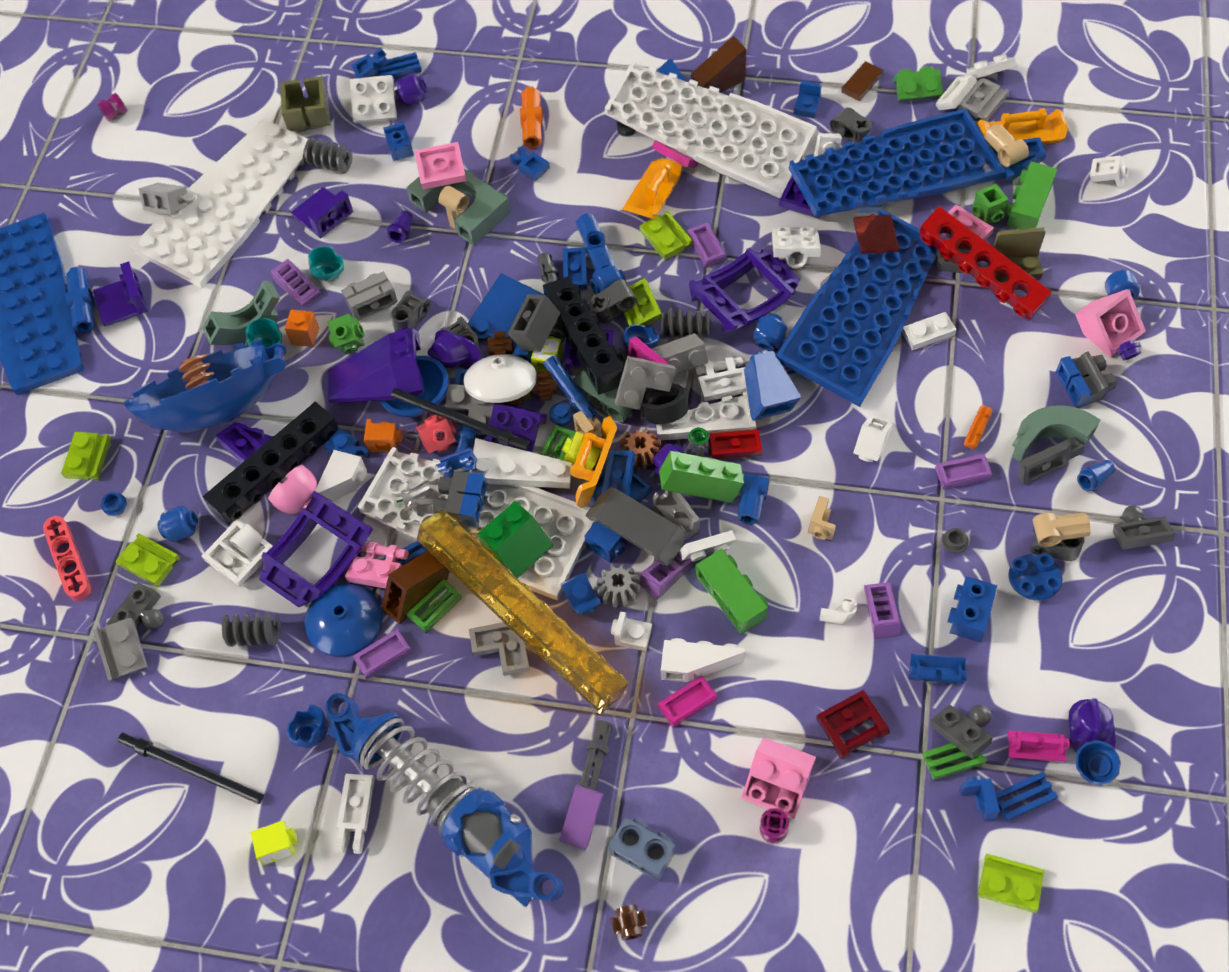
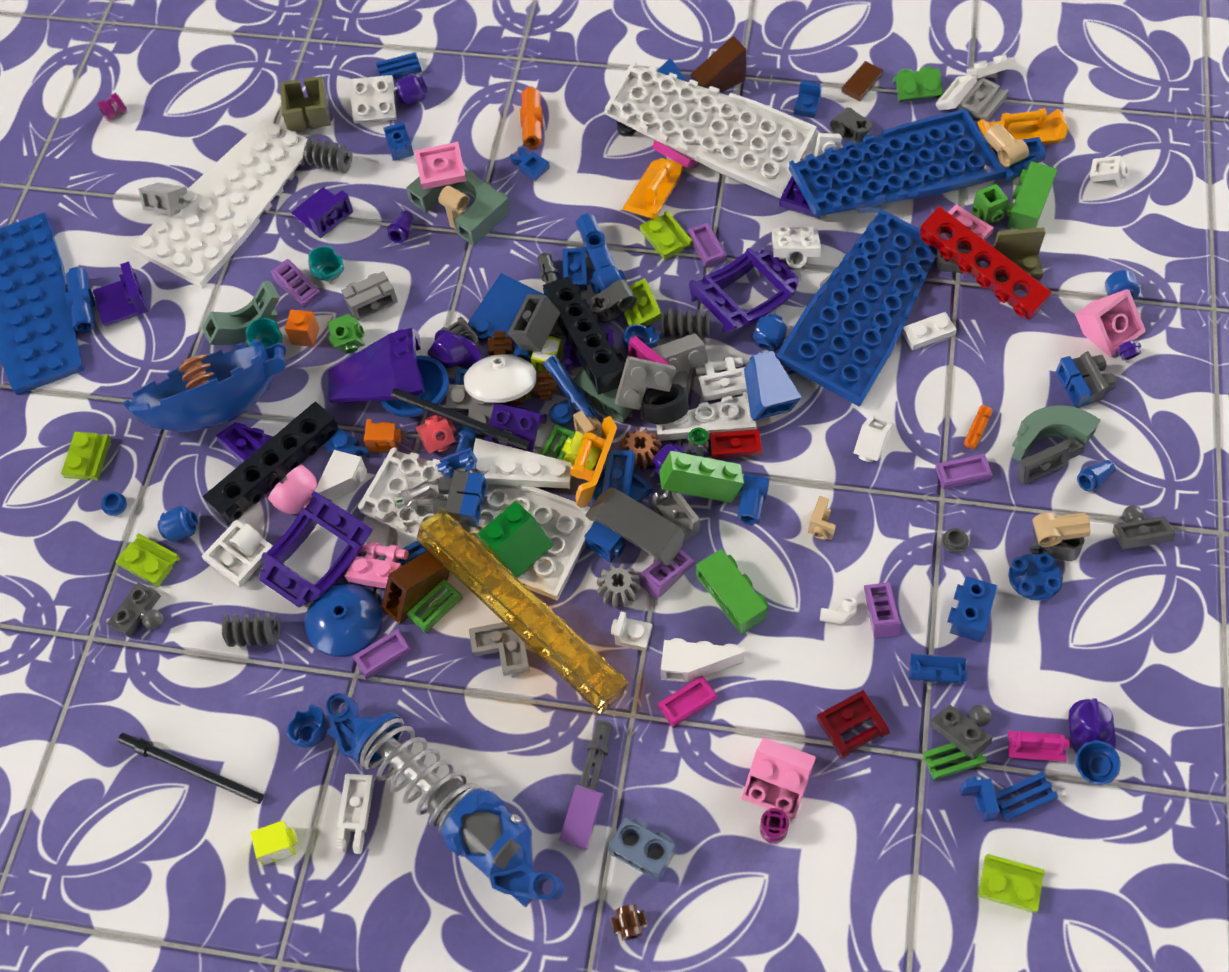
(63, 559): coral beam -> none
(120, 649): light grey plate -> none
(368, 65): blue plate -> none
(409, 311): dark grey piece -> none
(580, 595): blue bracket -> none
(698, 549): white plate -> none
(876, 234): clear red piece -> none

